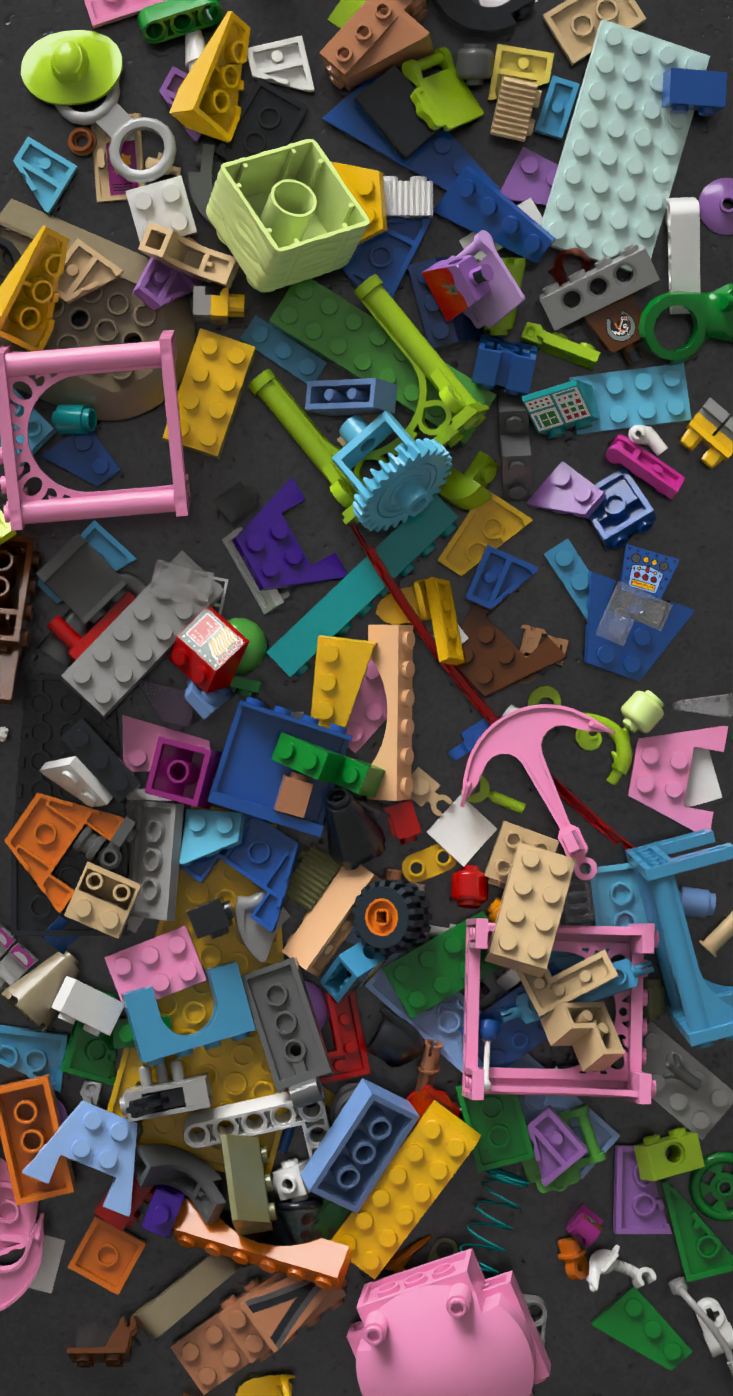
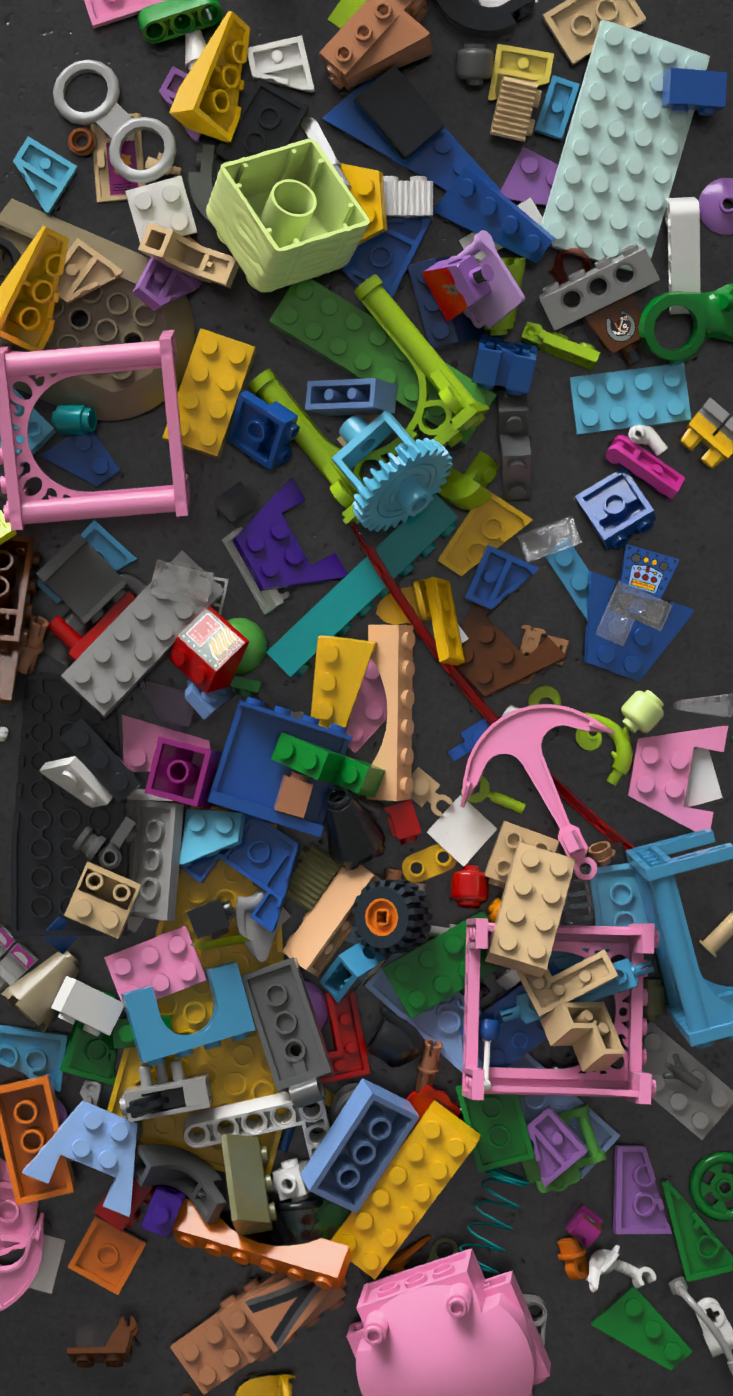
(35, 645): none -> nougat pin
(47, 833): orange wing -> none
(72, 67): lime hat -> none
(184, 1294): dark tan beam -> none
(216, 308): yellow hips -> none
(220, 942): none -> lime sticker
(263, 430): none -> blue plate
(283, 351): dark azure plate -> none
(313, 131): none -> piece
(442, 97): lime piece -> none
(549, 539): none -> clear slope
(562, 408): slope -> none
(567, 493): wing -> none
(601, 853): none -> medium nougat plate
(684, 1157): lime brick -> none
(697, 902): medium blue brick -> none

